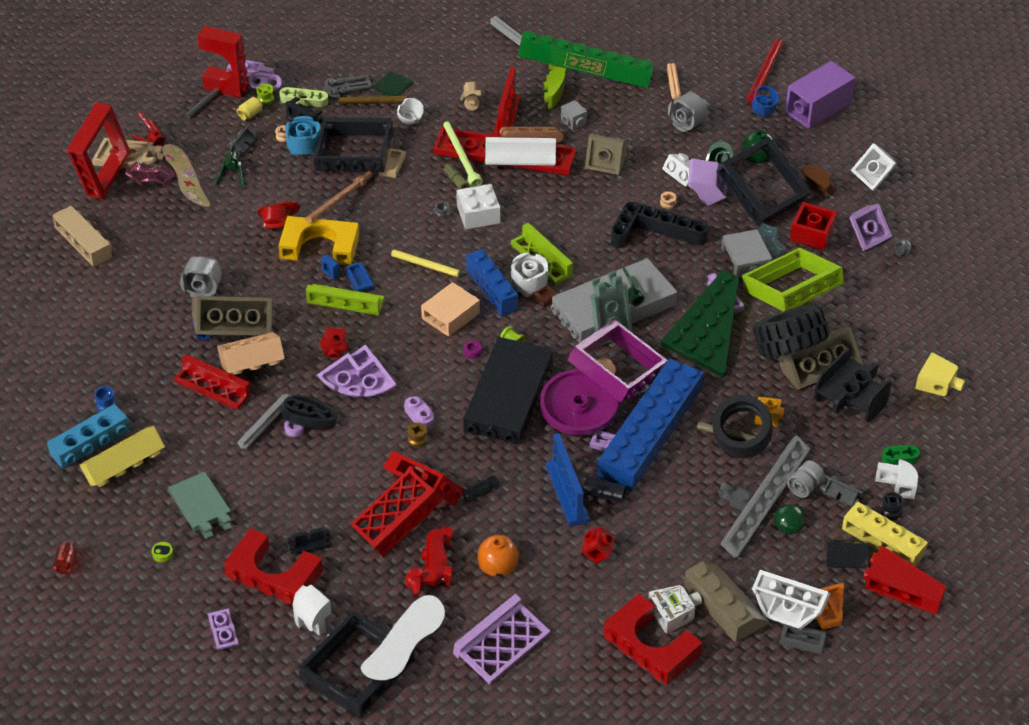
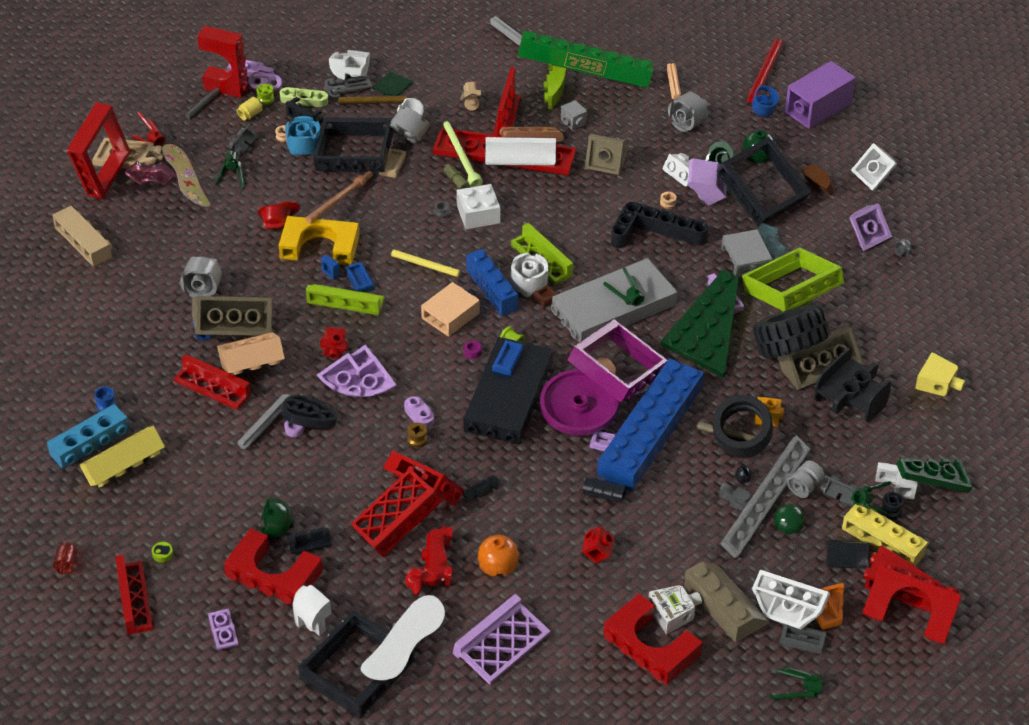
(126, 595): none -> red fence
(201, 504): sand green tile -> none
(276, 518): none -> dark green cylinder
(350, 63): none -> white brick
(409, 124): none -> light grey brick
(508, 357): none -> blue tile
(566, 484): blue fence -> none
(611, 303): sand green tile -> none
(741, 476): none -> black hinge
(811, 683): none -> dark green plant
(813, 225): red brick -> none
(864, 497): none -> dark green plant
(890, 582): none -> red arch
(900, 453): green beam -> none
(941, 474): none -> dark green wing

